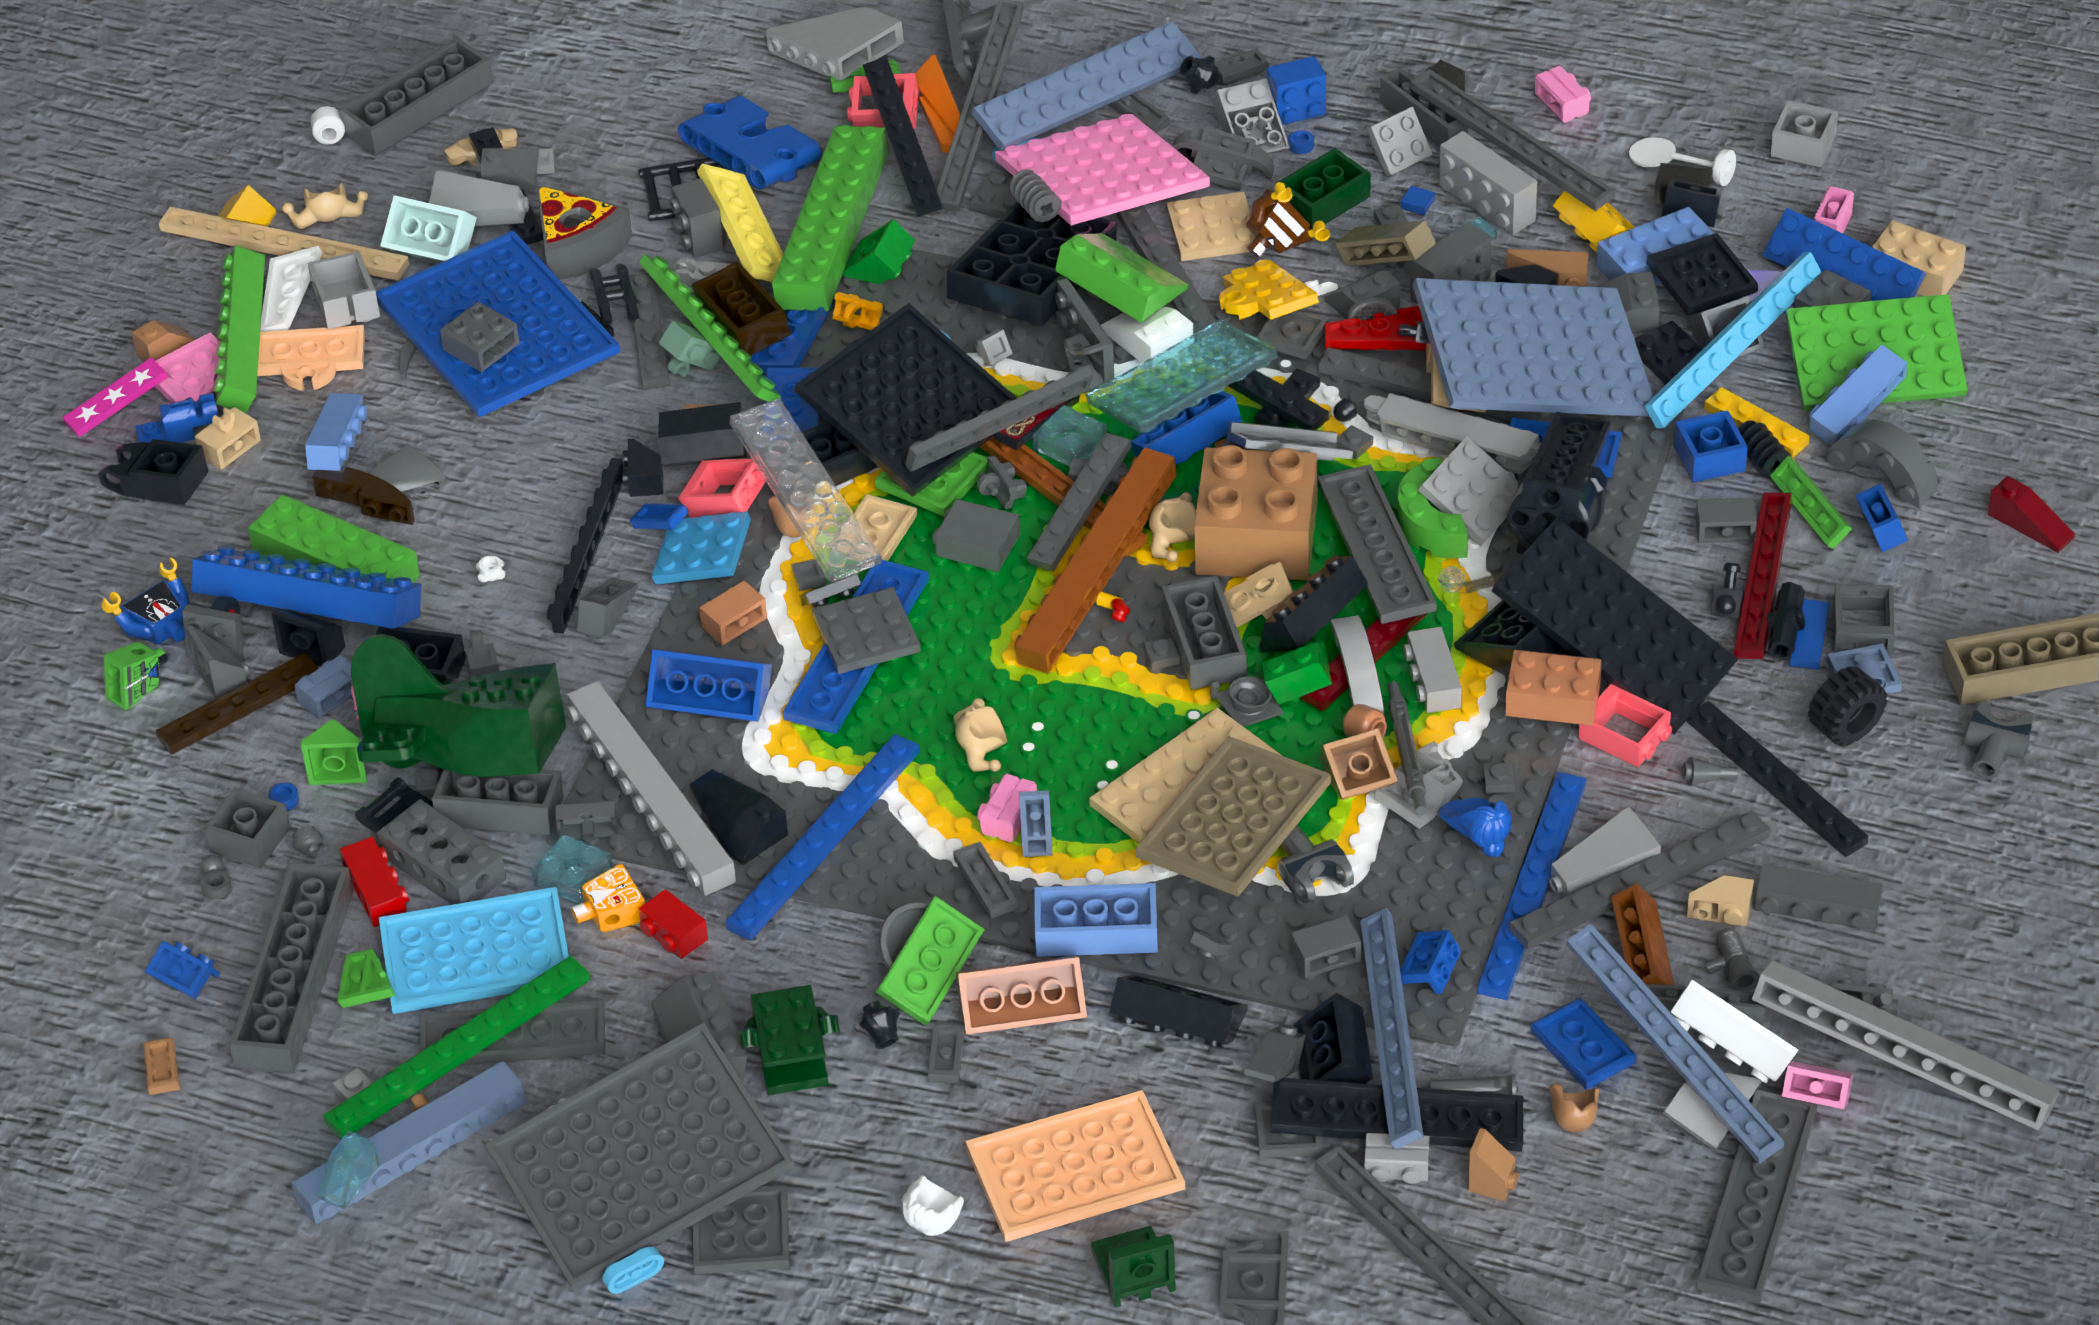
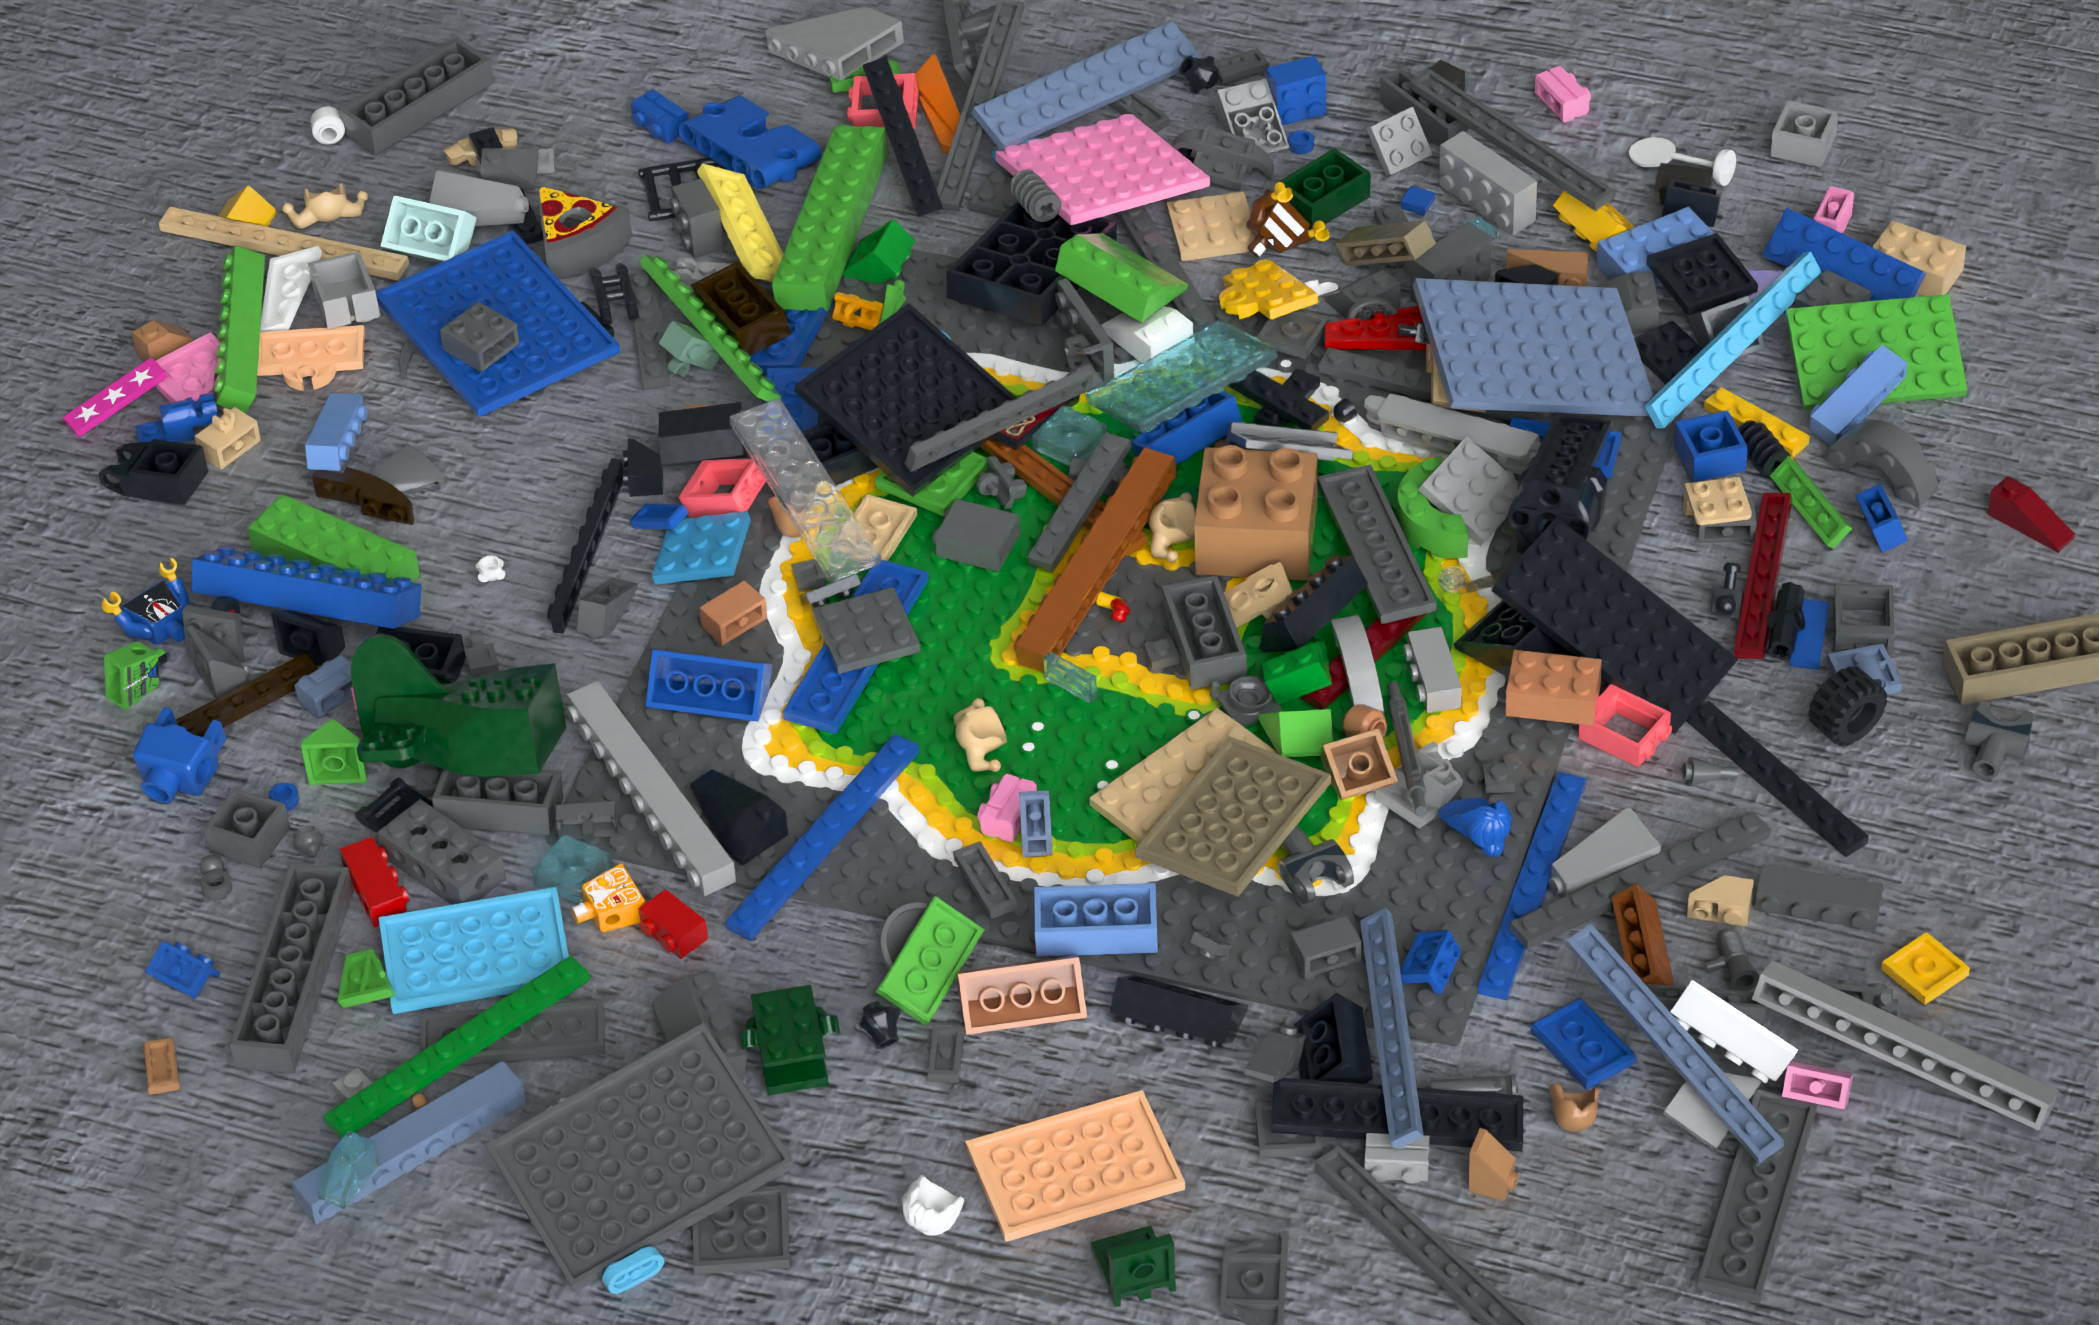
(176, 760): none -> blue piece
(658, 115): none -> blue brick
(893, 299): none -> bright green piece
(993, 347): light grey tile -> none
(1070, 677): none -> clear light blue plate
(1298, 731): none -> bright green slope
(1355, 440): dark grey plate -> none
(1716, 501): none -> tan bracket
(1925, 968): none -> yellow plate

